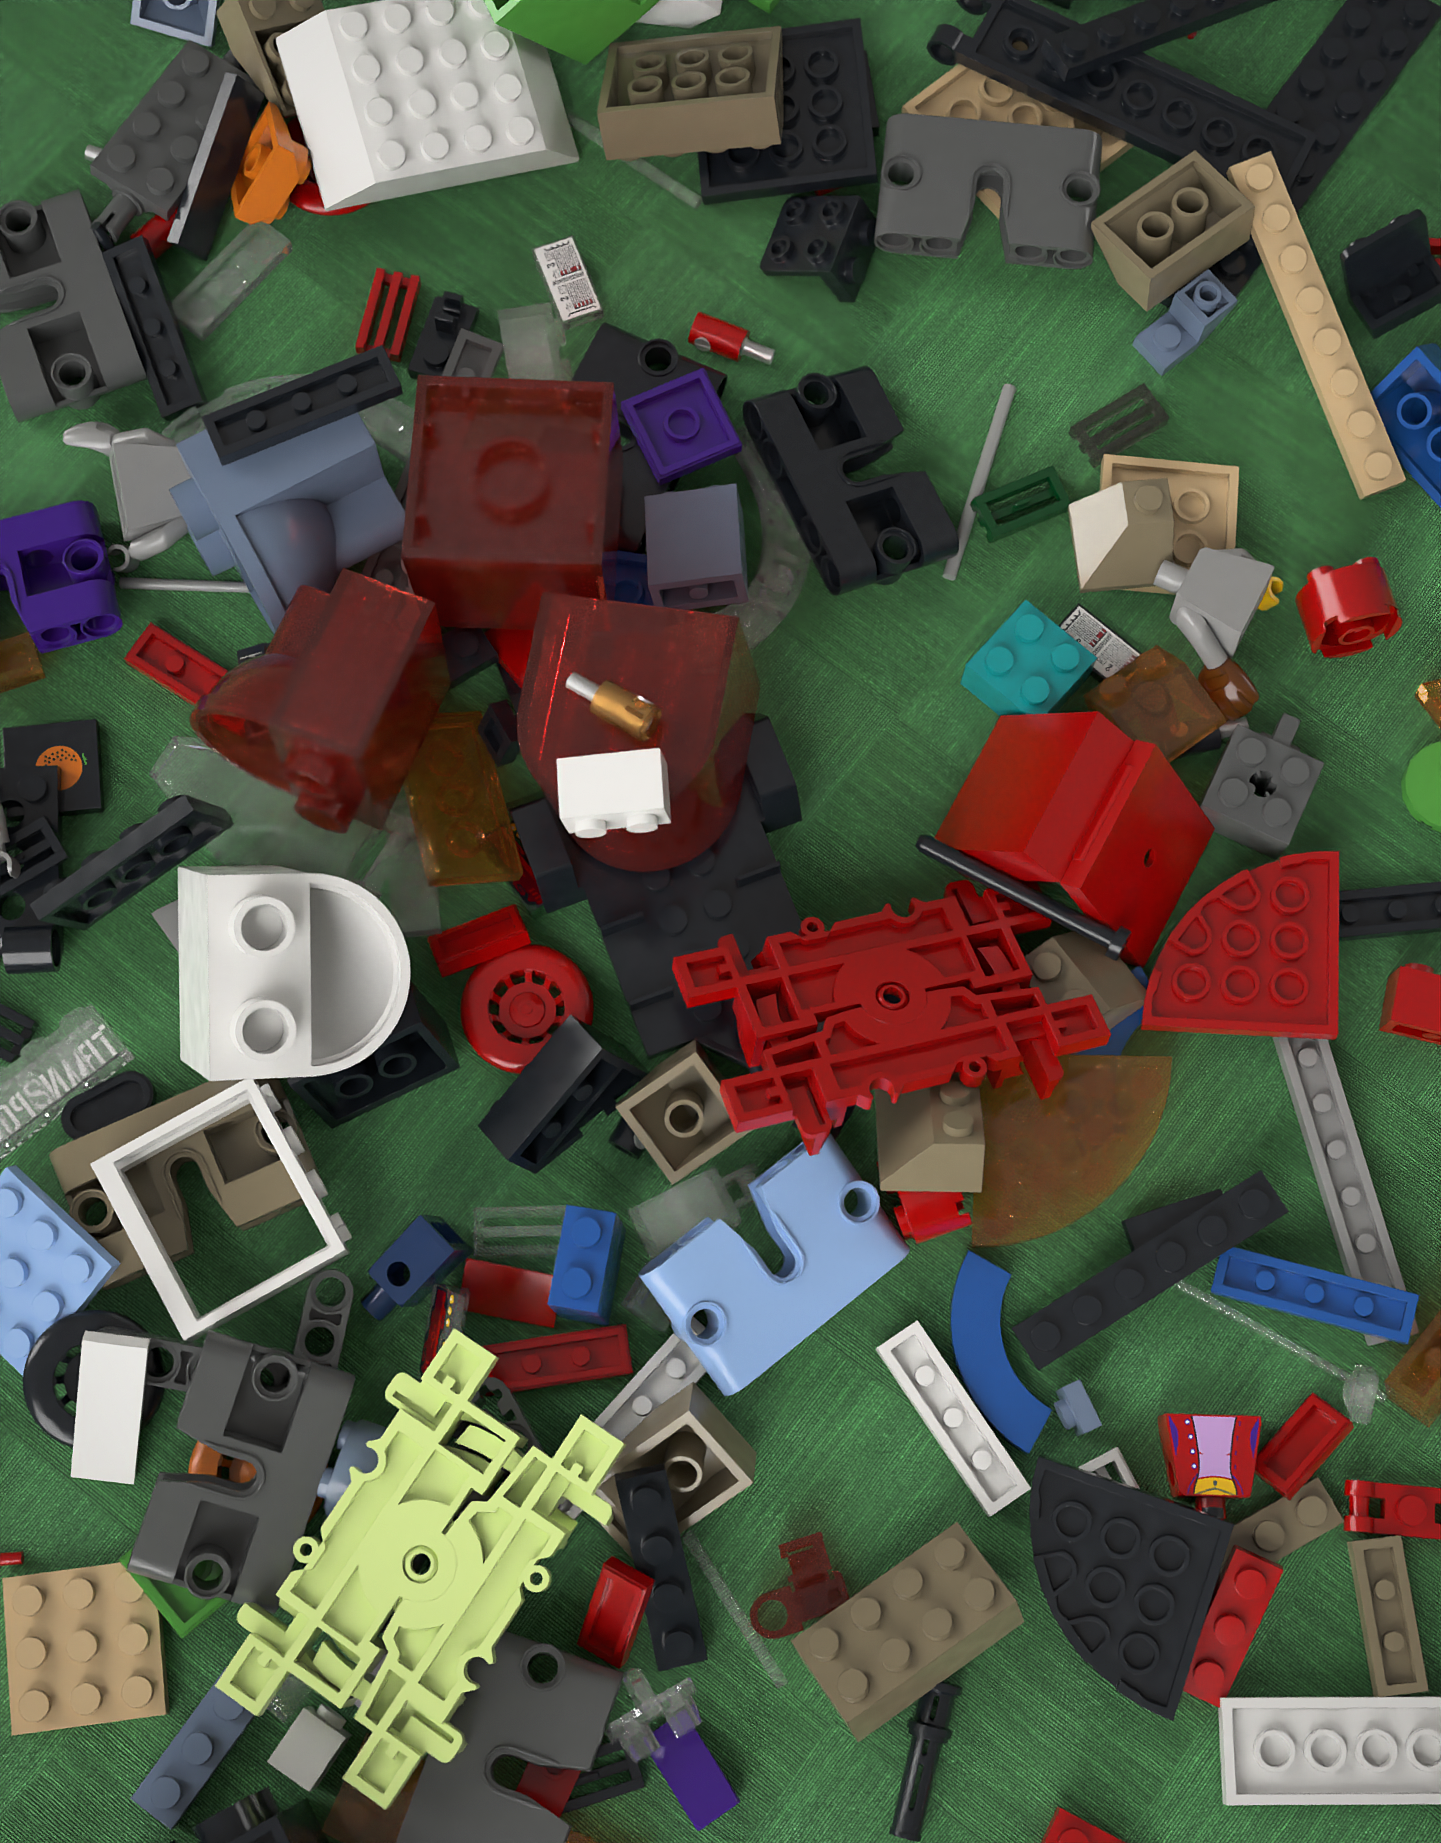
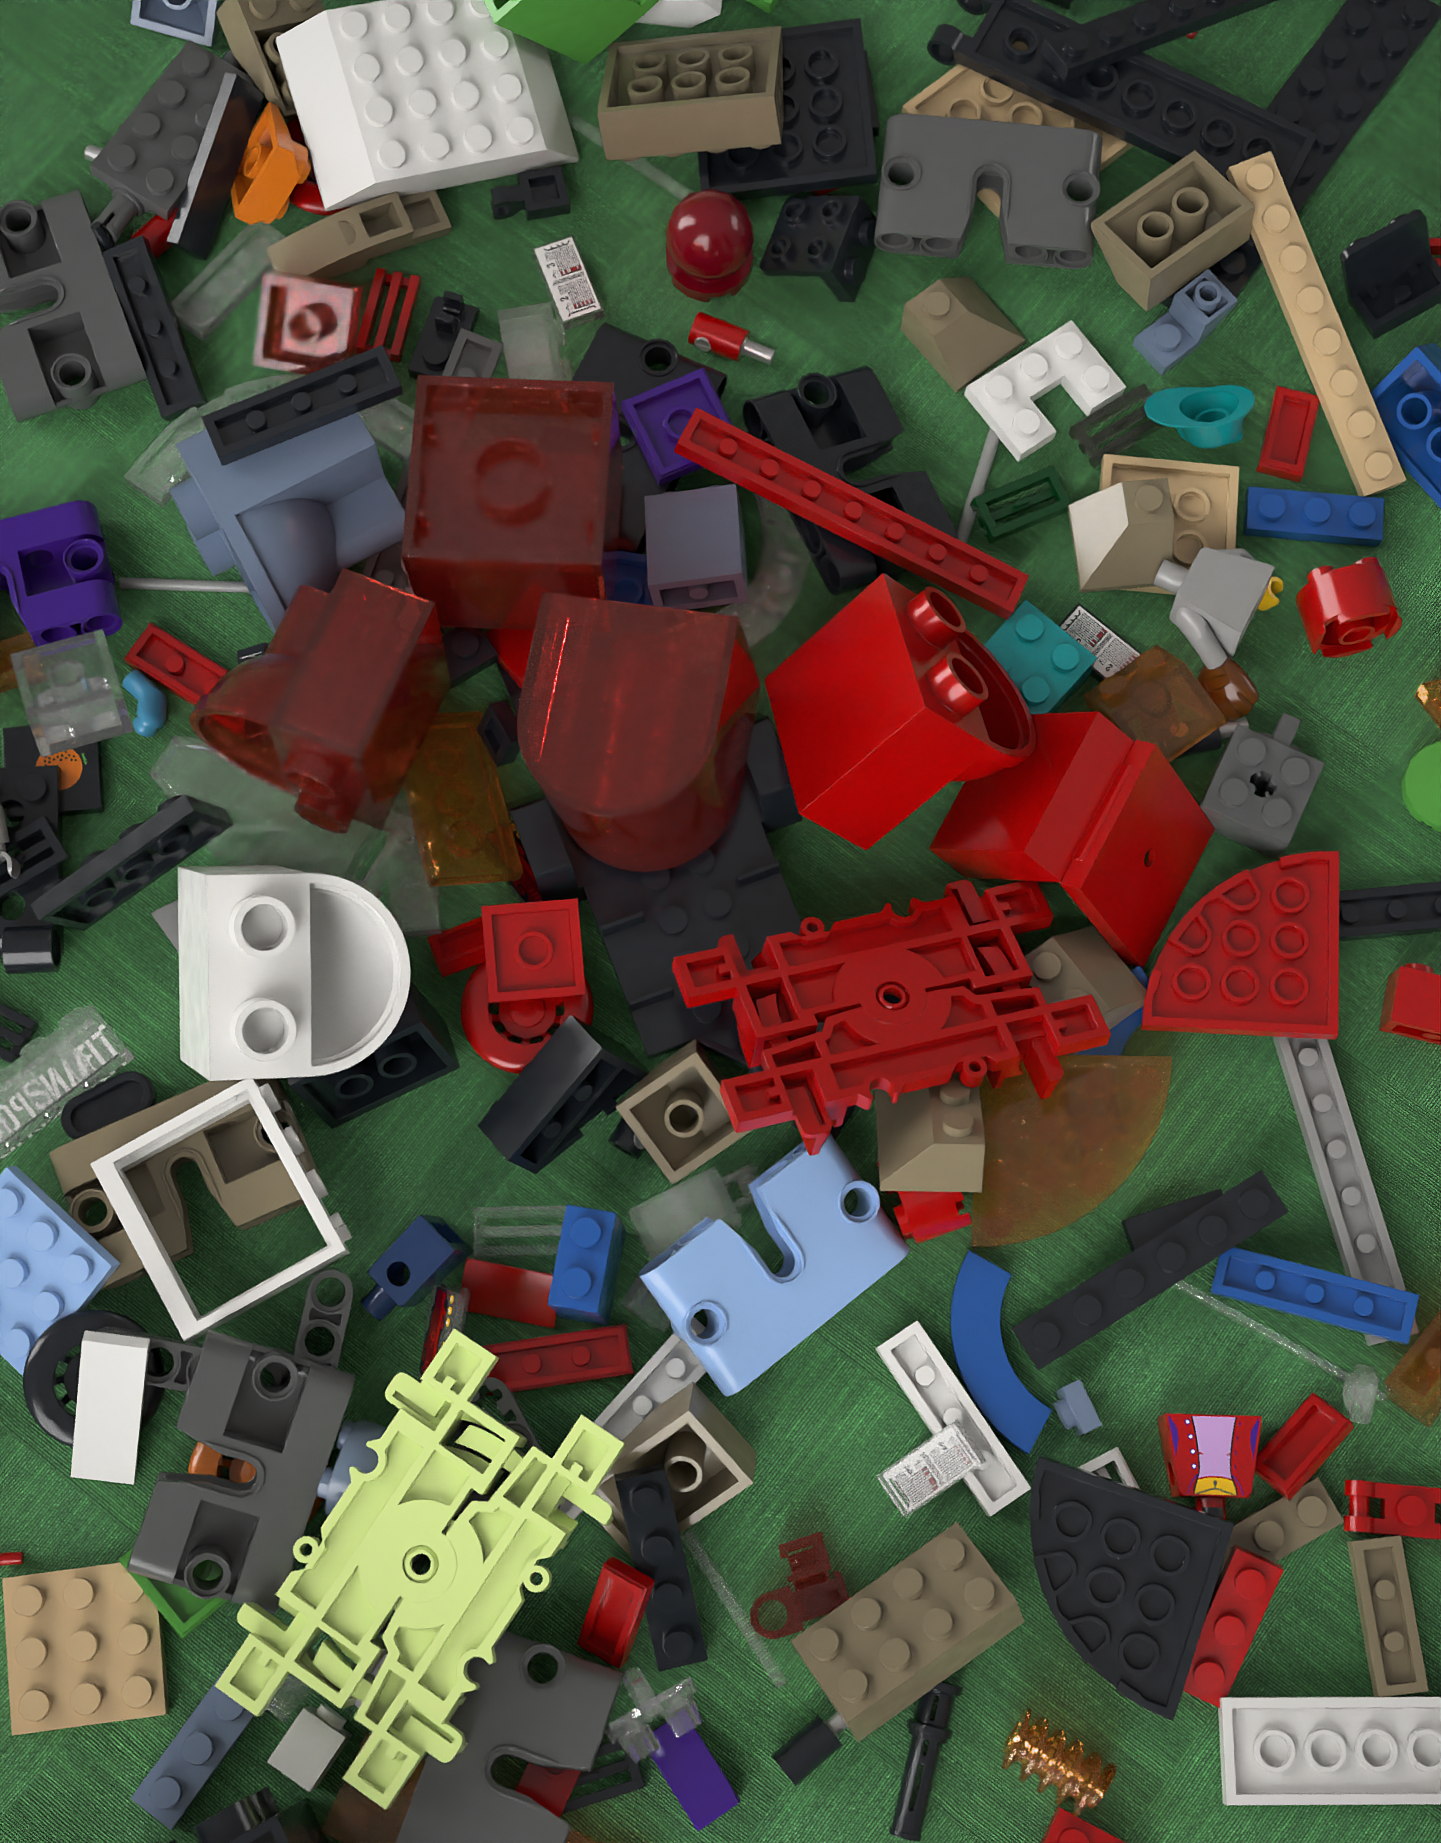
(71, 693): none -> clear brick
(142, 472): light grey torso -> none
(151, 703): none -> dark azure arm
(305, 322): none -> clear red brick
(360, 233): none -> dark tan slope
(533, 950): none -> red plate
(538, 192): none -> black plate
(613, 792): white brick -> none
(618, 706): clear orange piece -> none
(709, 245): none -> dark red tile
(810, 1747): none -> black piece
(851, 513): none -> red plate
(892, 711): none -> red piece
(931, 1468): none -> clear tile
(959, 330): none -> dark tan slope
(1008, 391): none -> white plate
(1057, 1763): none -> clear orange piece
(1112, 940): black bar -> none
(1202, 414): none -> teal piece
(1288, 434): none -> red tile
(1313, 516): none -> blue plate

